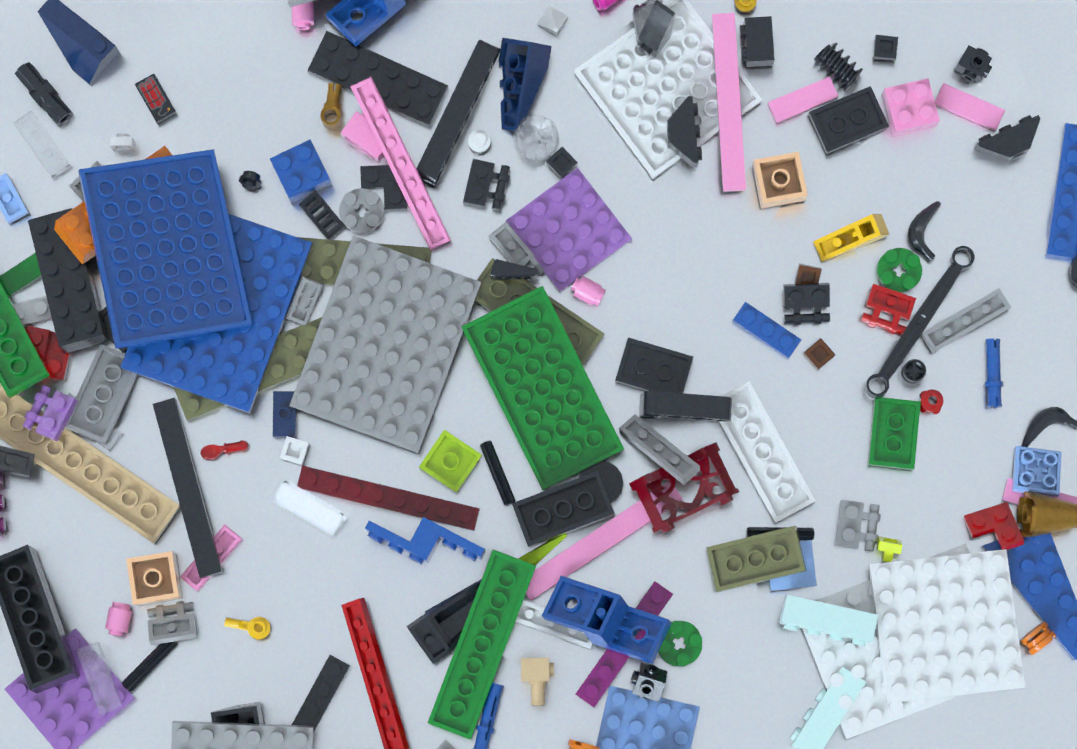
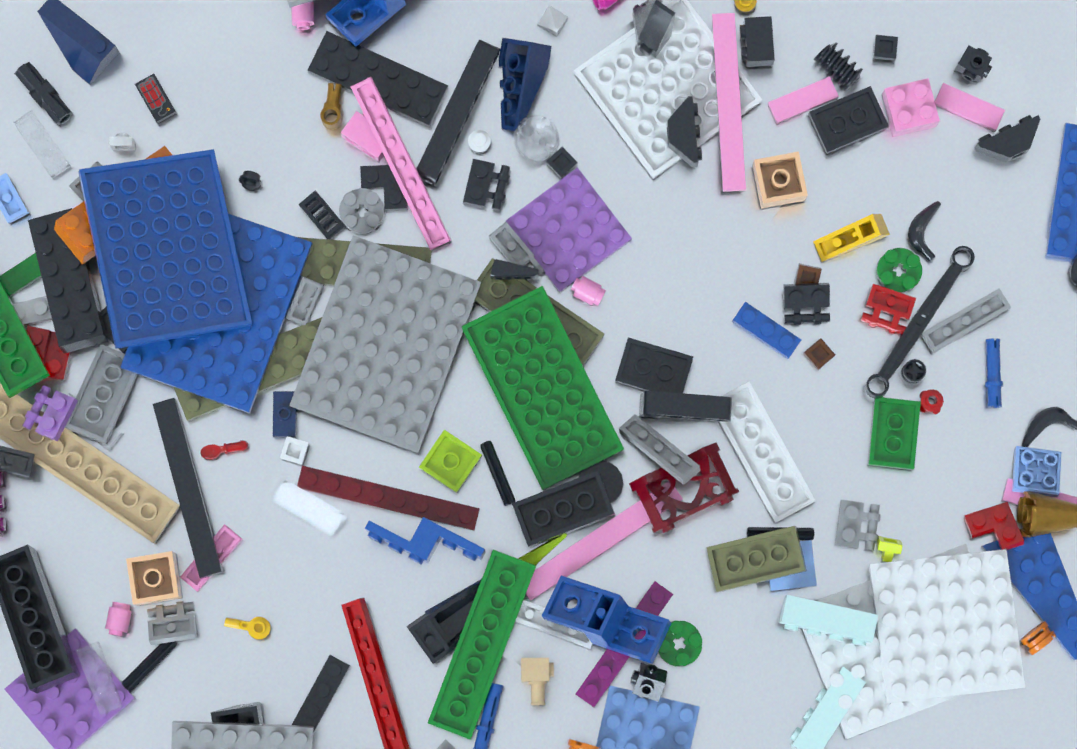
(300, 171): blue brick -> none

